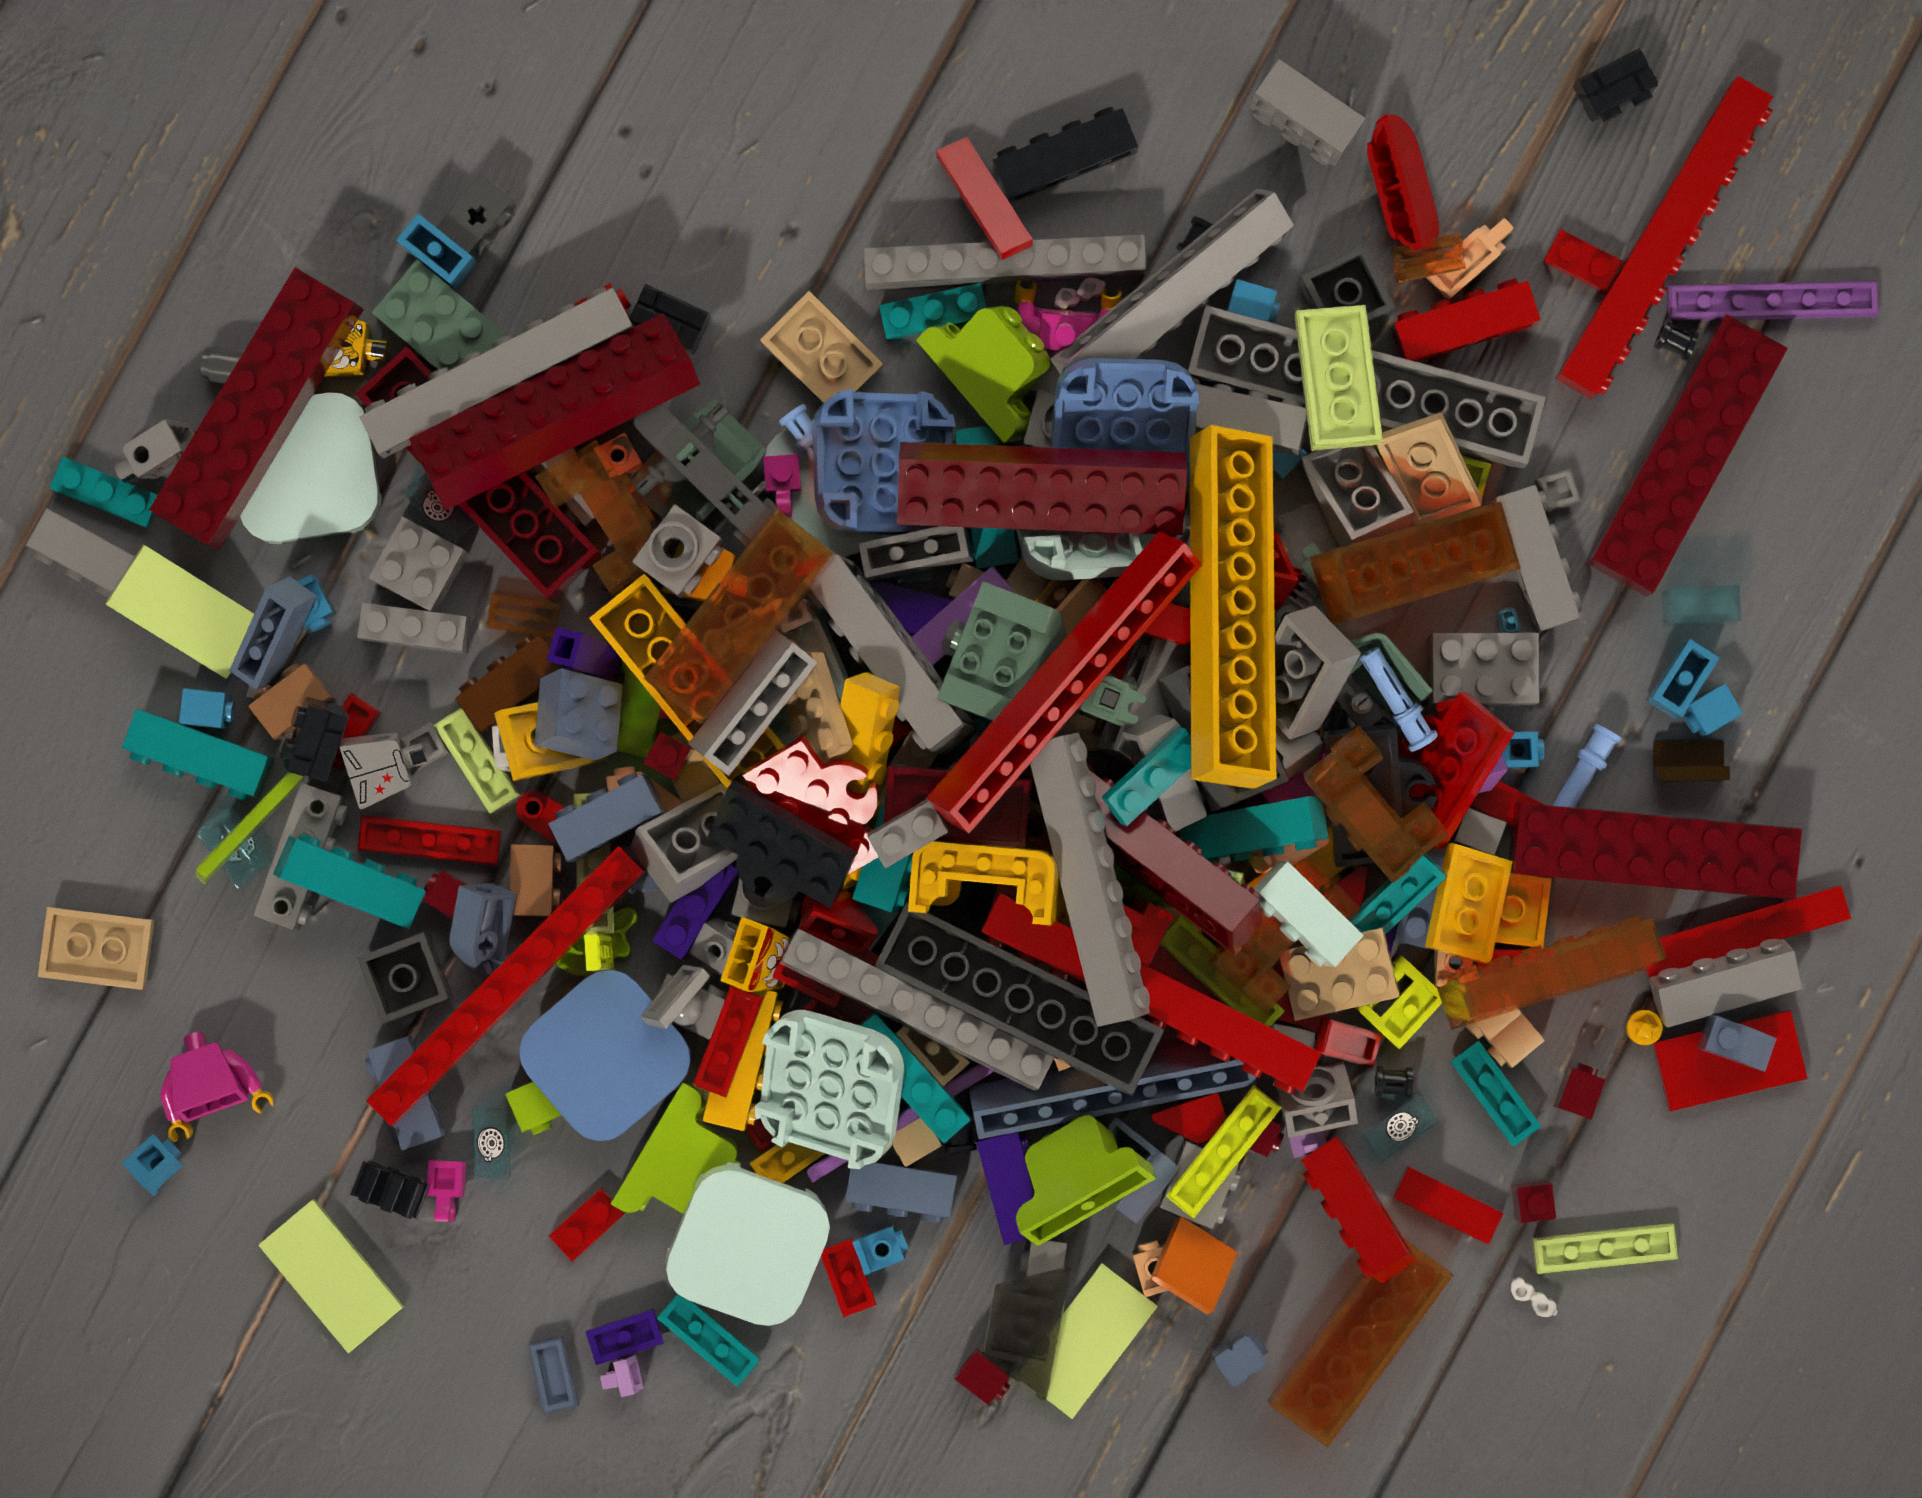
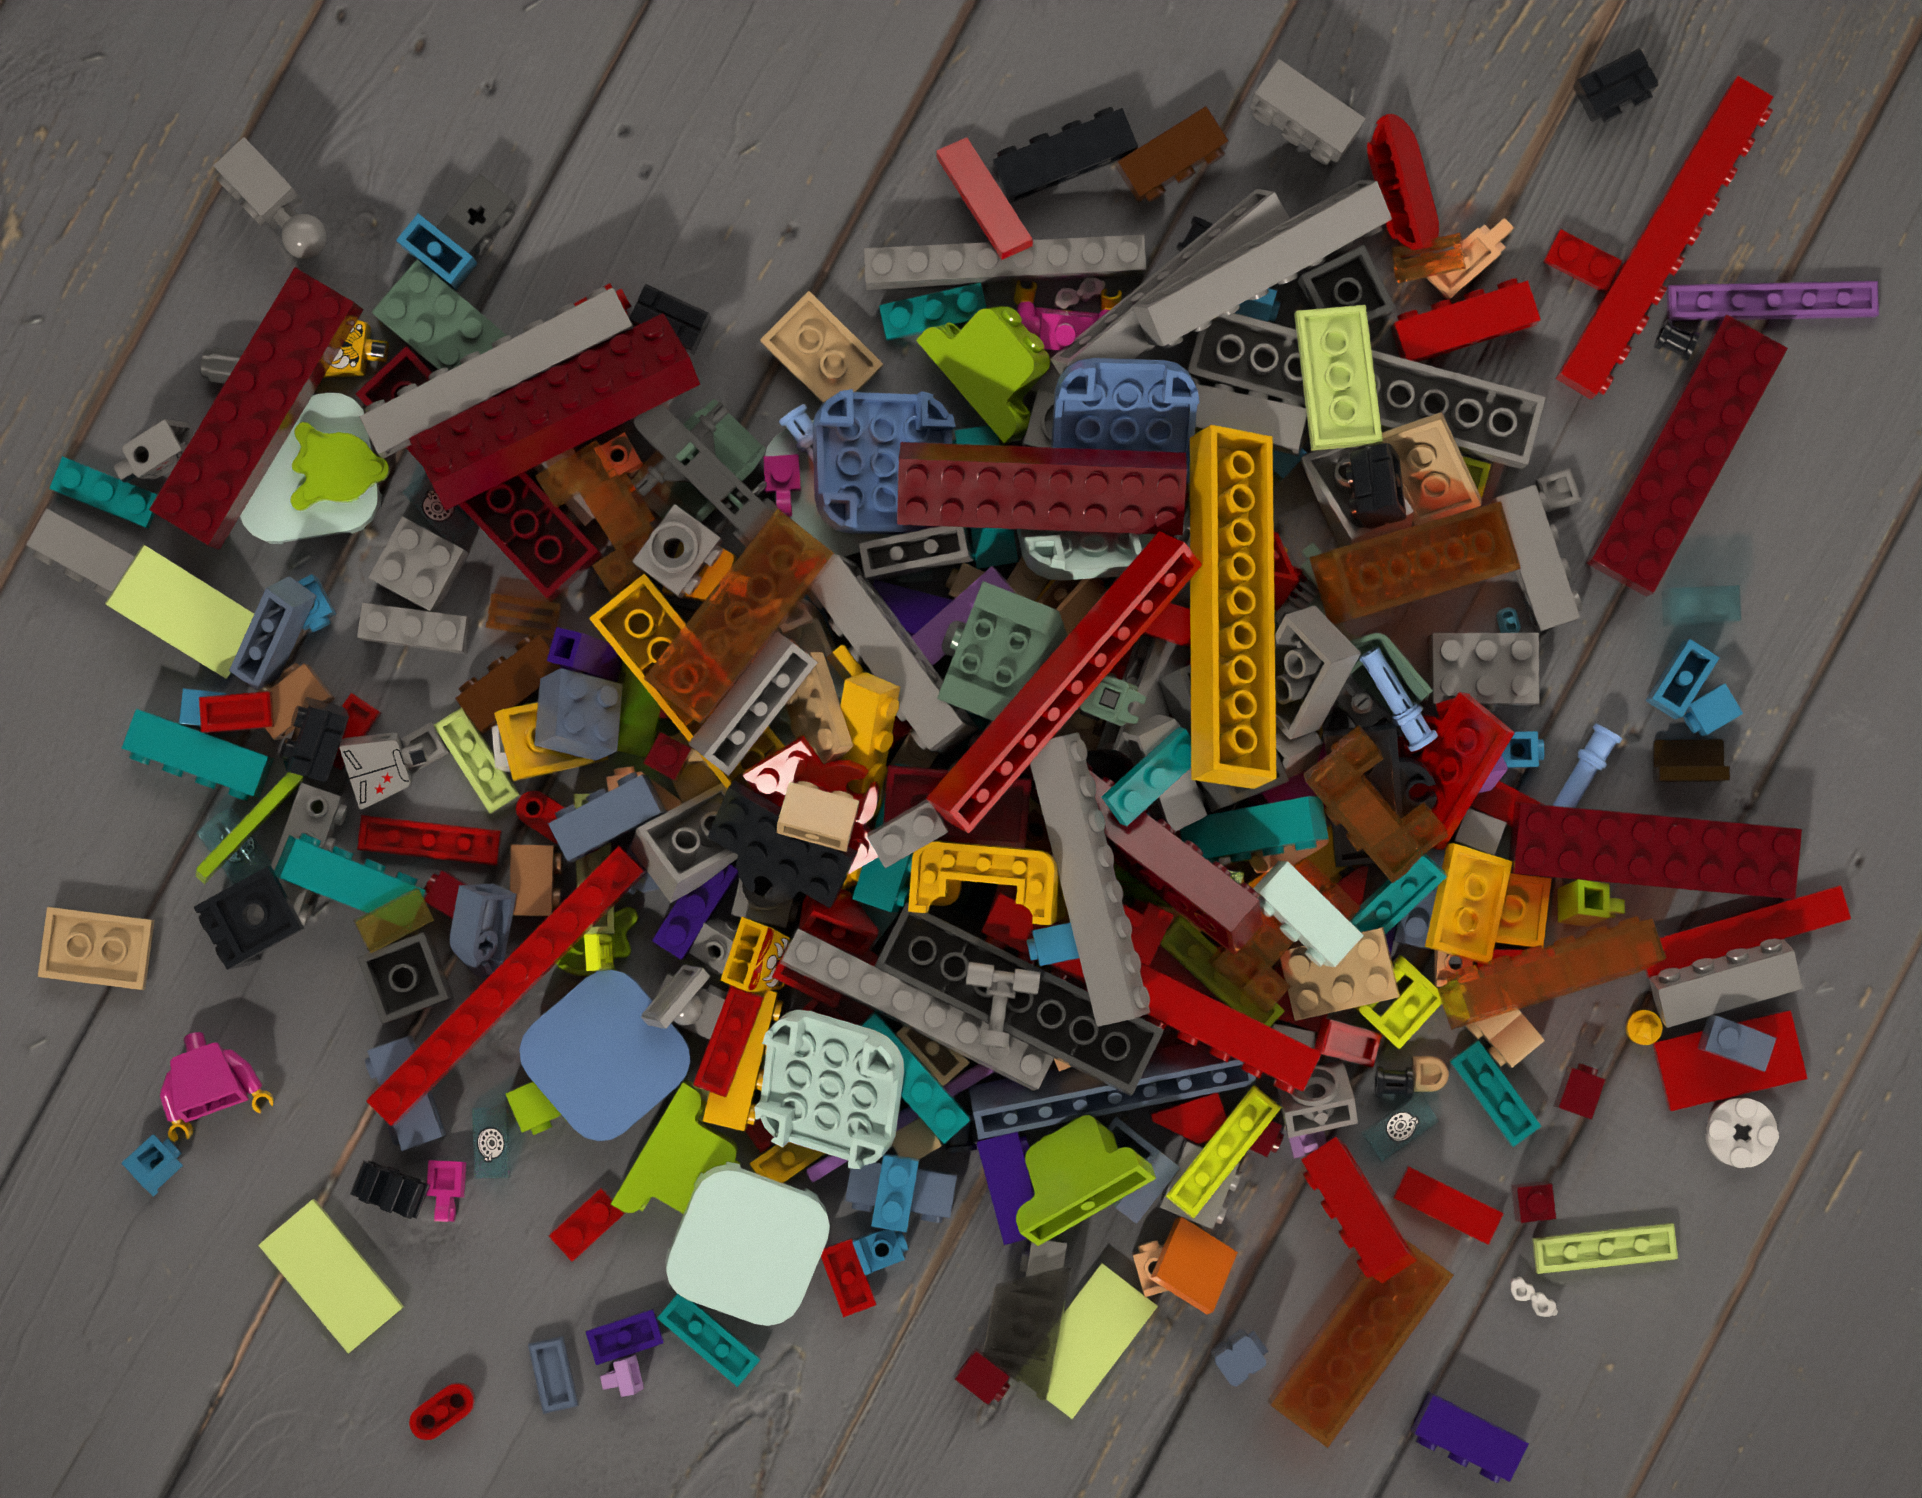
(227, 921): none -> black bracket
(236, 712): none -> red tile
(270, 199): none -> light grey brick
(335, 467): none -> lime tile
(393, 920): none -> clear yellow tile
(443, 1411): none -> red plate
(818, 815): none -> tan brick
(844, 663): none -> yellow tile
(895, 1192): none -> dark azure brick
(1000, 986): none -> light grey bar
(1053, 945): none -> dark azure brick
(1173, 155): none -> reddish brown brick
(1262, 263): none -> light grey brick
(1376, 486): none -> black brick
(1428, 1073): none -> tan tile
(1468, 1438): none -> dark purple brick
(1587, 903): none -> lime brick
(1762, 1133): none -> white plate

